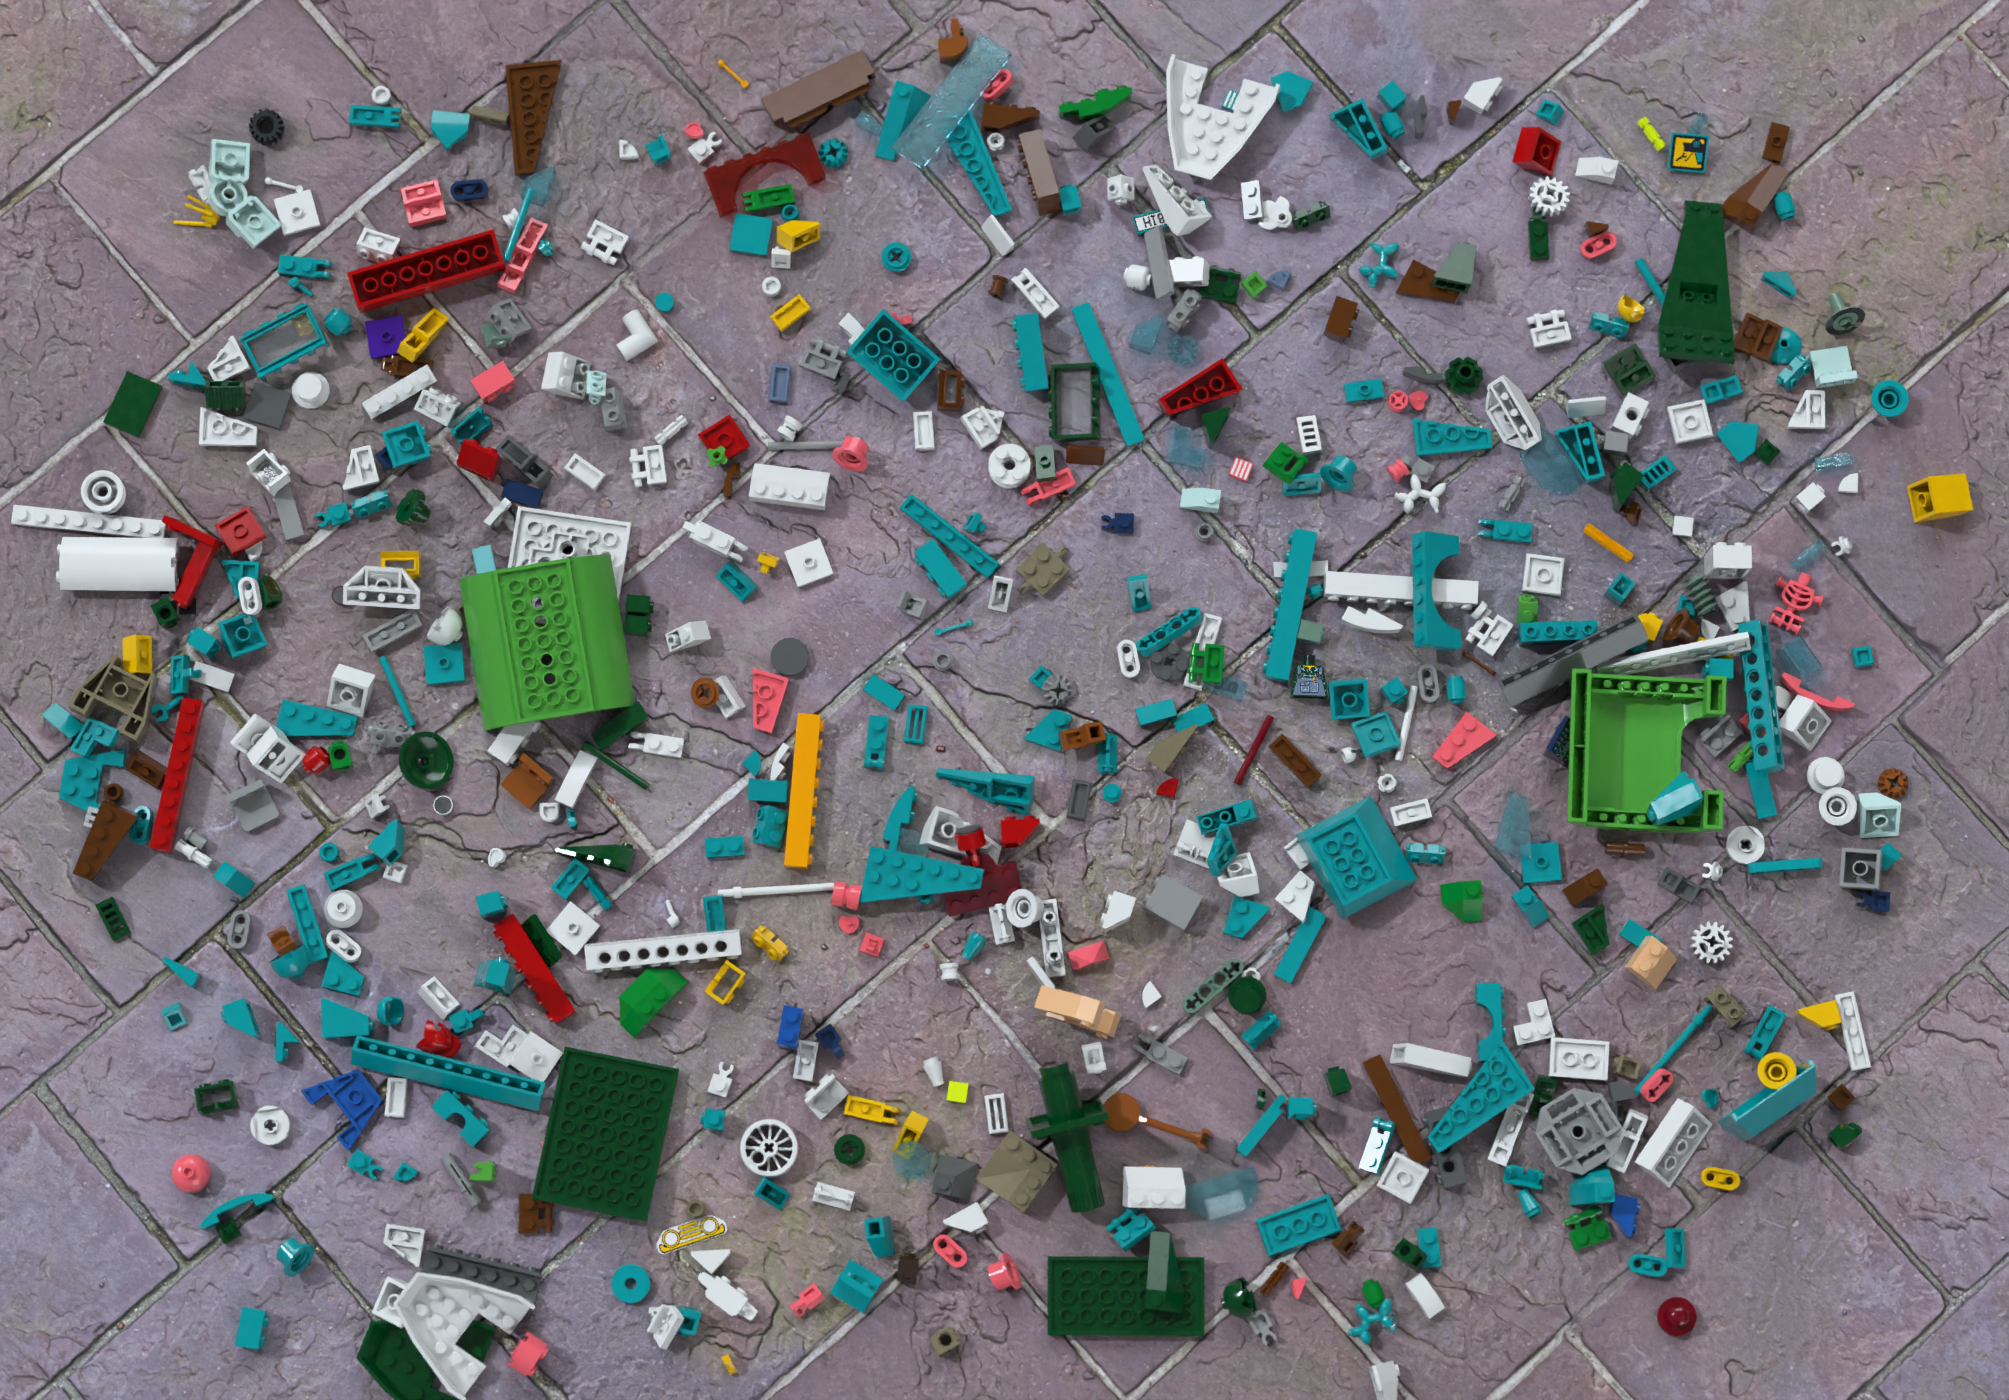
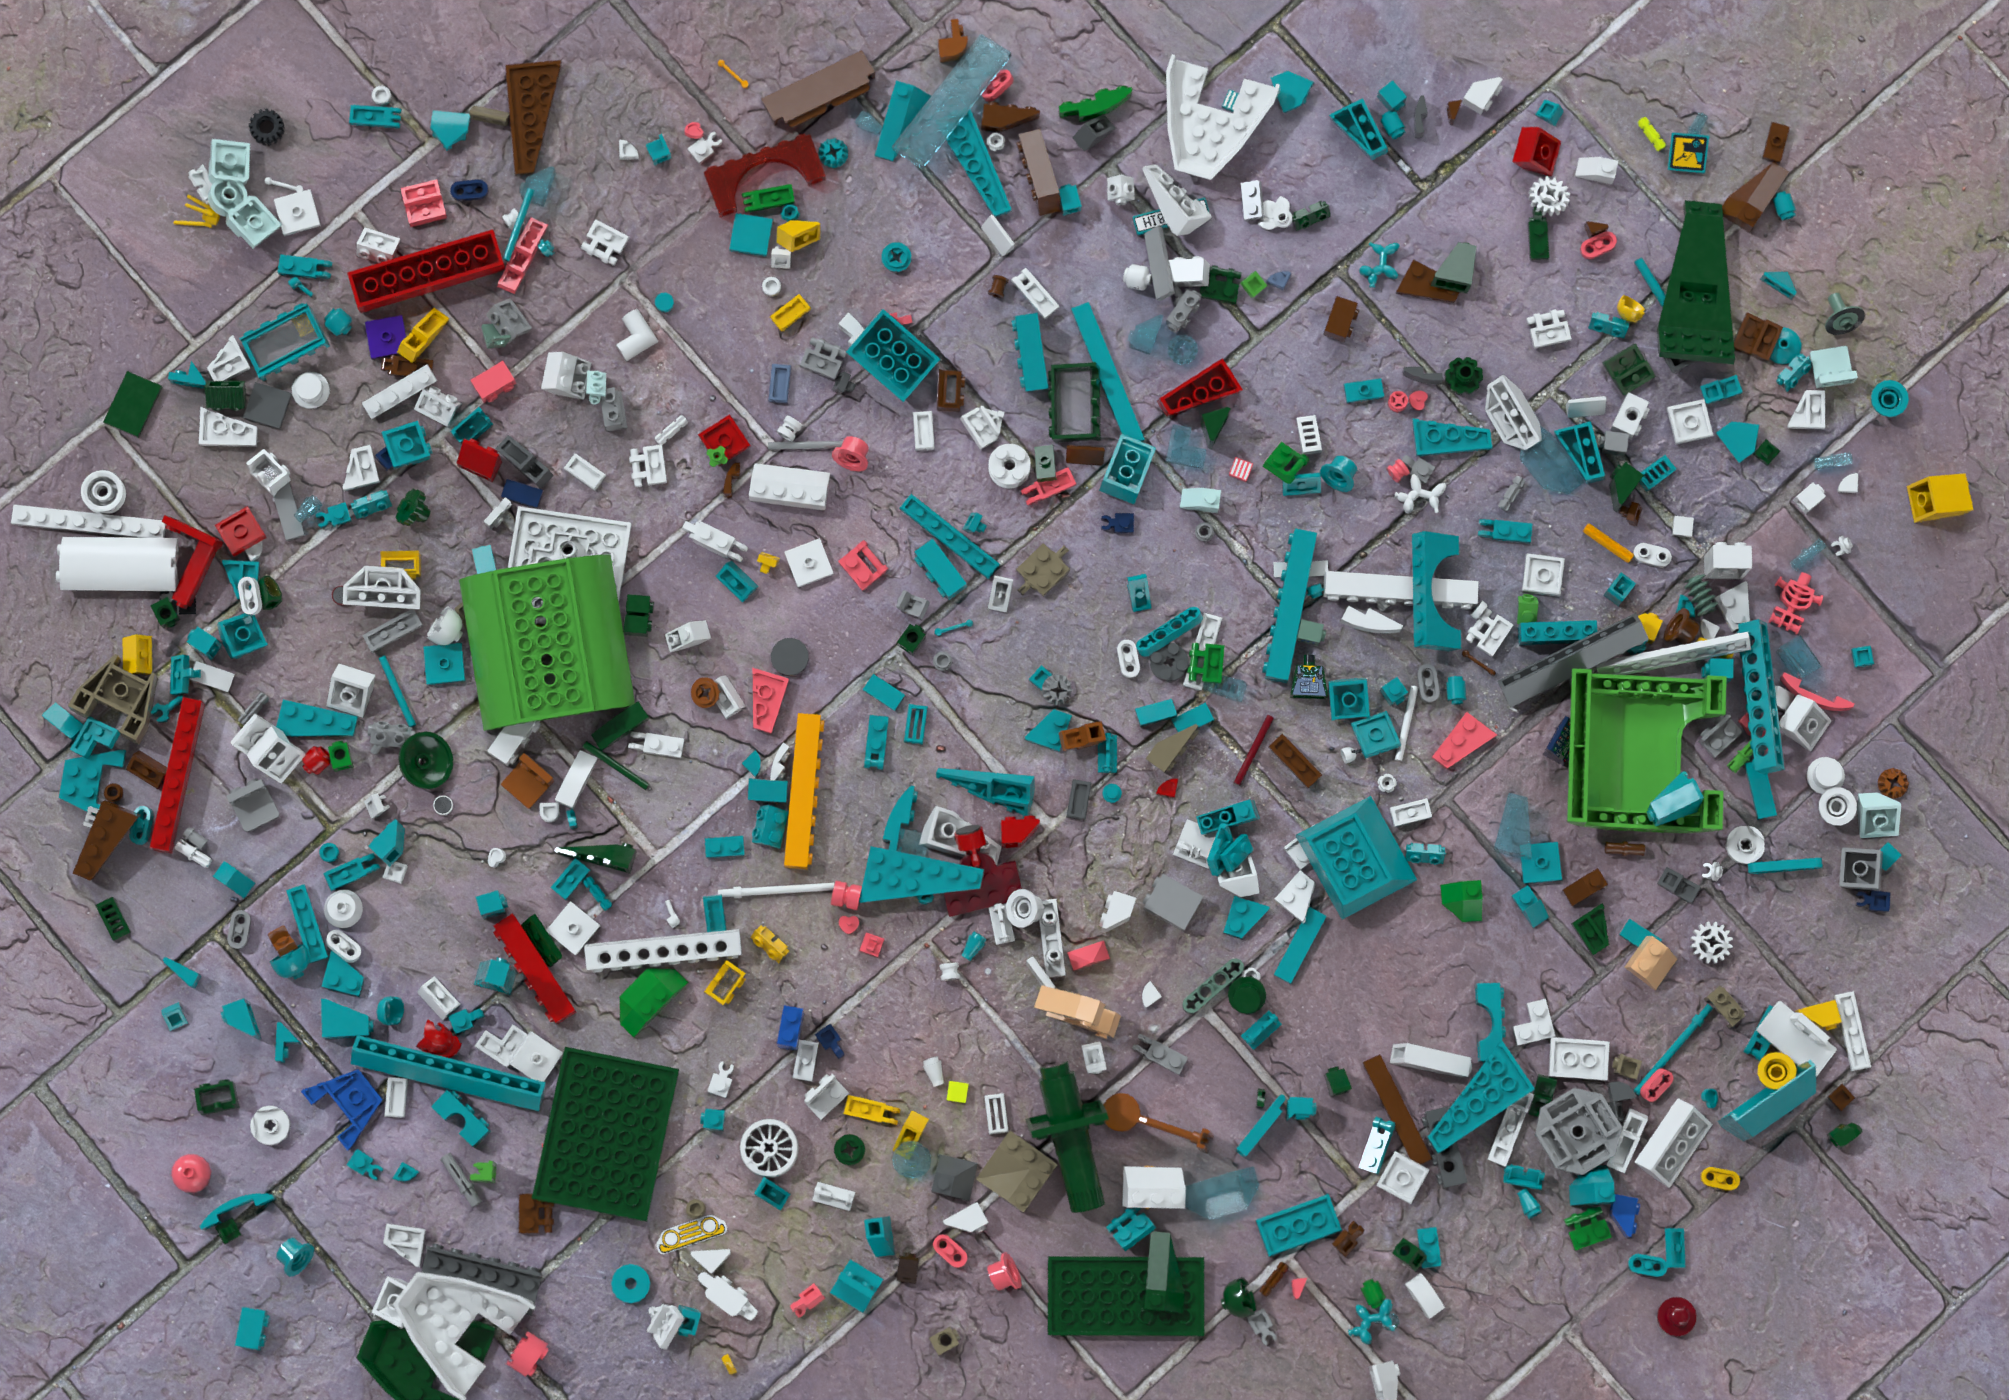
(253, 708): none -> light grey axle
(309, 507): none -> clear light blue cone
(857, 568): none -> coral plate
(910, 647): none -> dark green brick
(1127, 469): none -> teal slope
(1236, 853): none -> teal plate
(1652, 556): none -> white plate
(1796, 1036): none -> white bracket

